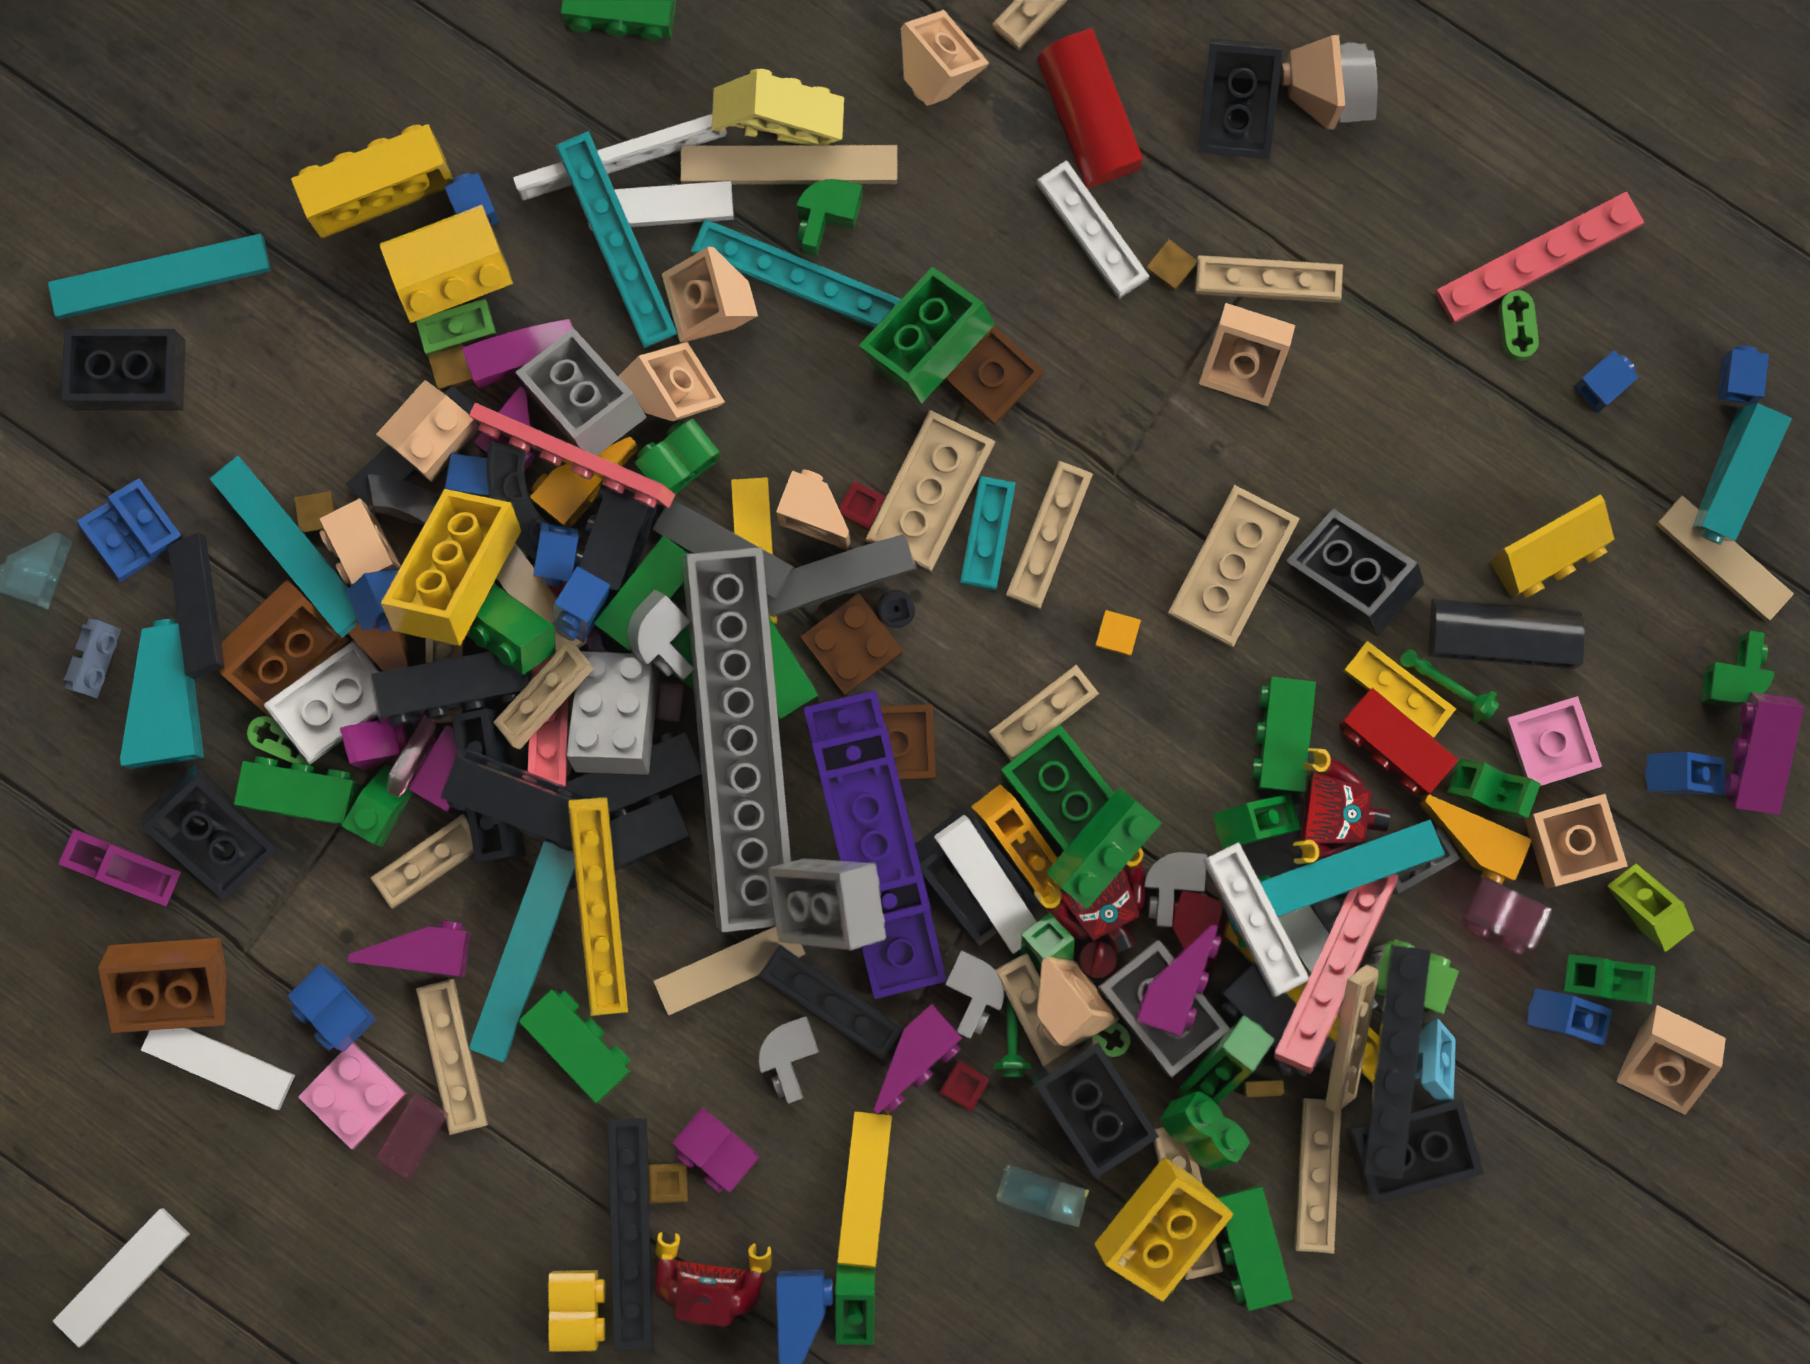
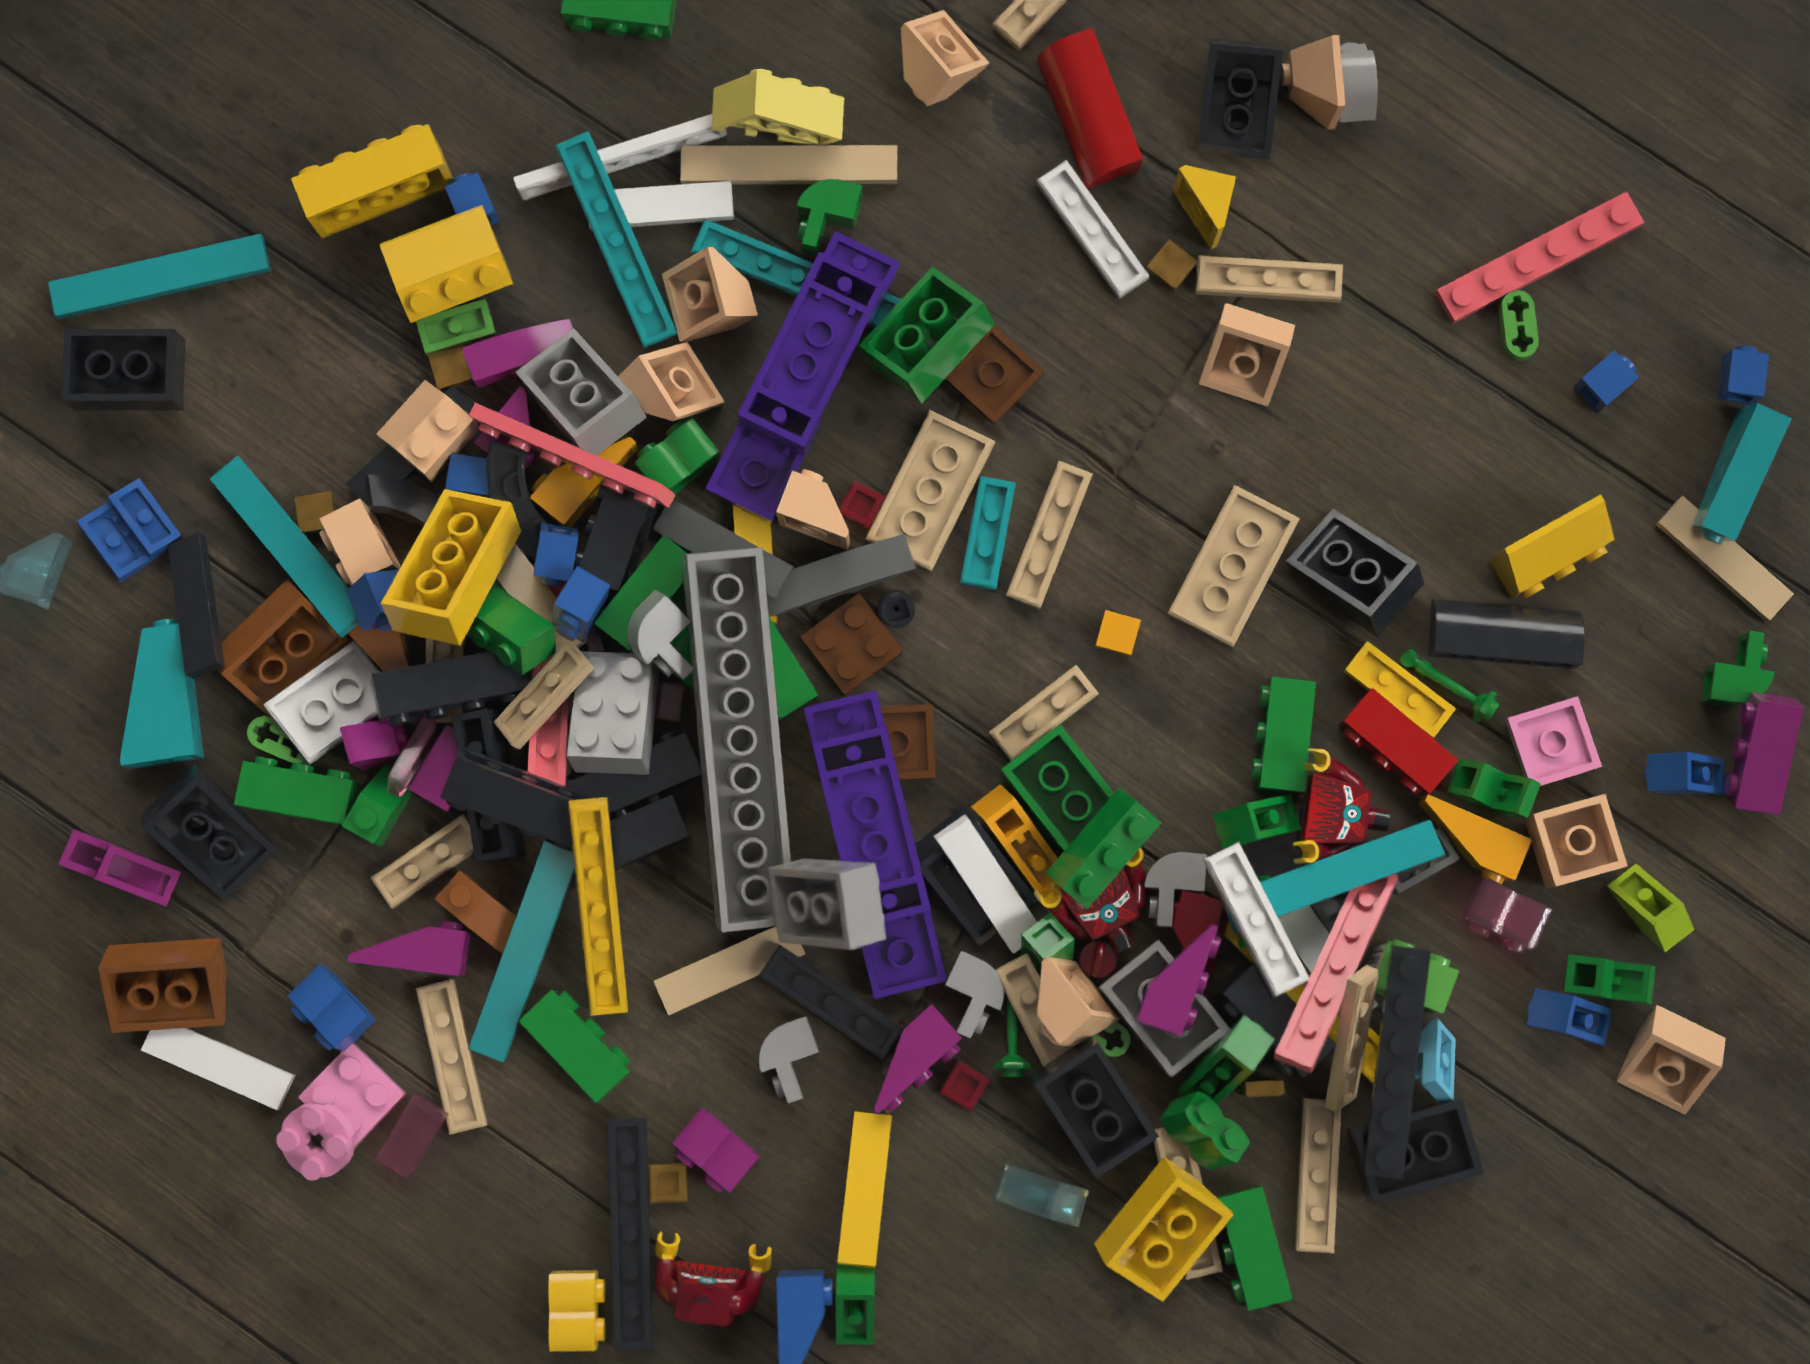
(98, 644): sand blue hinge -> none
(121, 1277): white tile -> none
(300, 1150): none -> bright pink plate
(478, 910): none -> dark orange slope
(801, 374): none -> dark purple bracket
(1205, 199): none -> yellow slope

